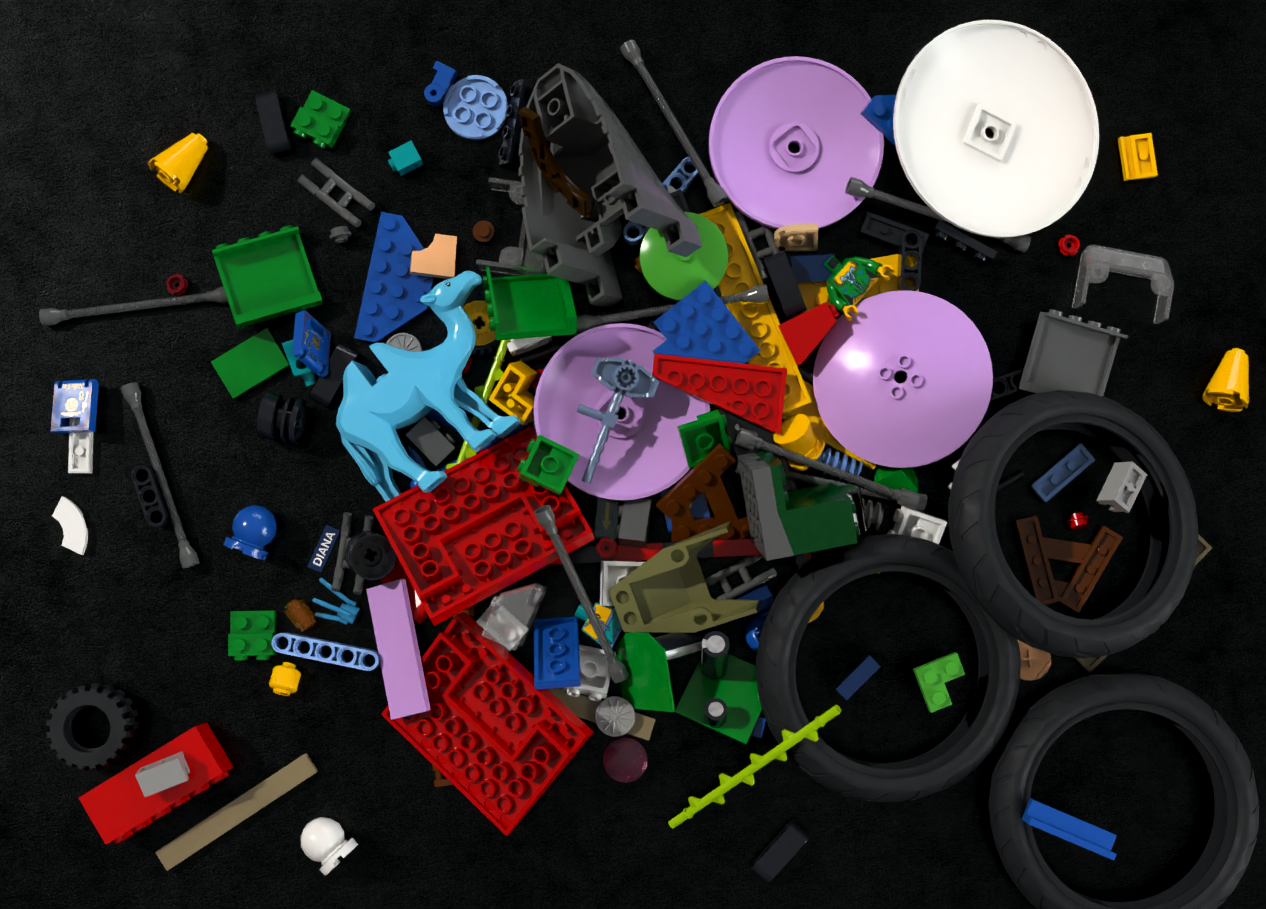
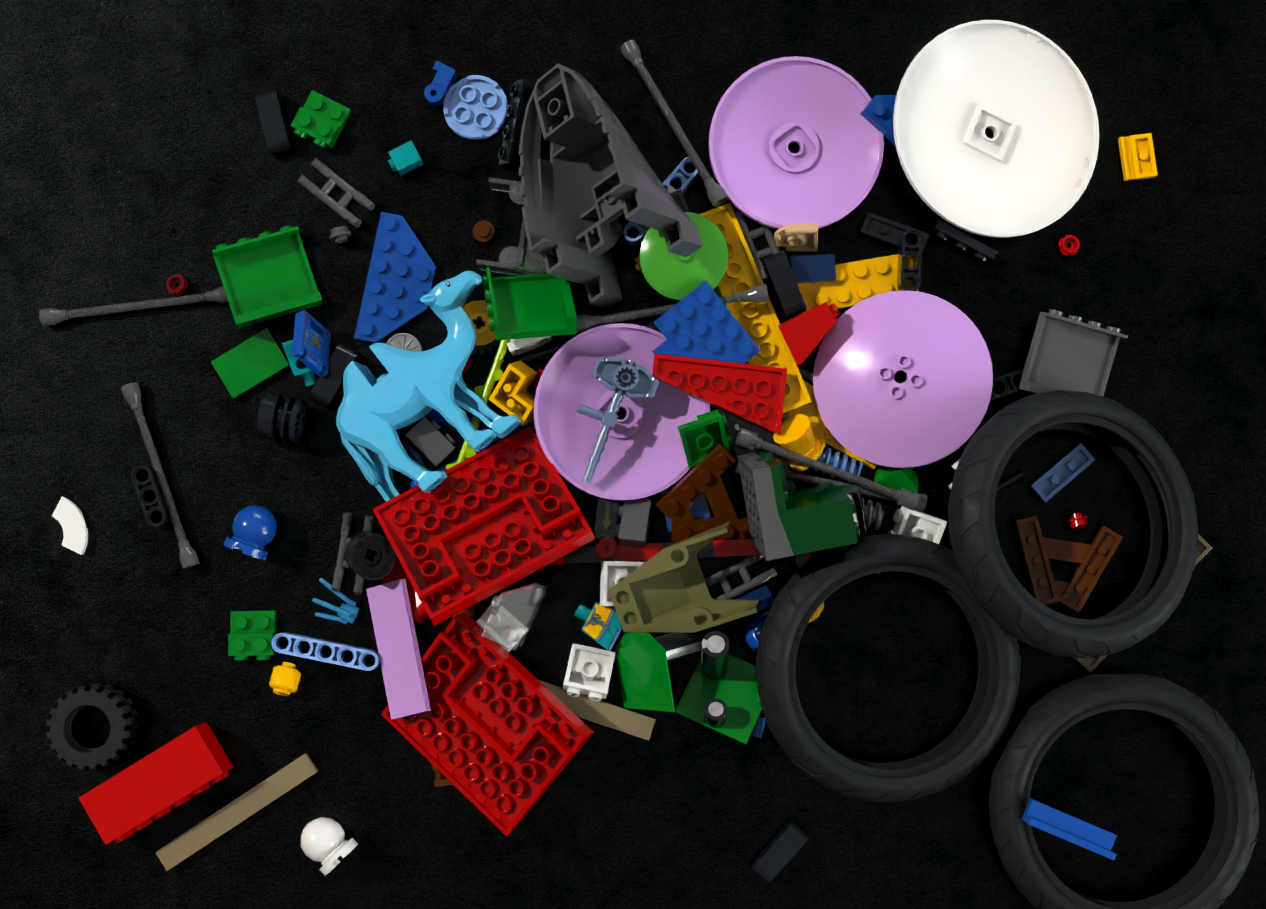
(74, 400): container -> none
(80, 450): white tile -> none
(163, 774): light grey hinge -> none
(180, 161): yellow cone -> none
(300, 614): clear orange brick -> none
(323, 548): dark blue sticker -> none
(437, 259): light nougat tile -> none
(546, 519): dark grey hose -> none
(547, 464): green plate -> none
(548, 165): dark brown tile -> none
(556, 653): blue tile -> none
(615, 716): light grey wheel -> none
(625, 760): clear pink dish -> none
(757, 762): lime plant -> none
(851, 281): torso -> none
(858, 188): dark grey hose -> none
(858, 677): dark blue sticker -> none
(932, 680): bright green plate -> none
(1034, 662): light nougat tile -> none
(1099, 260): clear windscreen -> none
(1122, 486): light grey hinge -> none
(1230, 382): yellow cone -> none

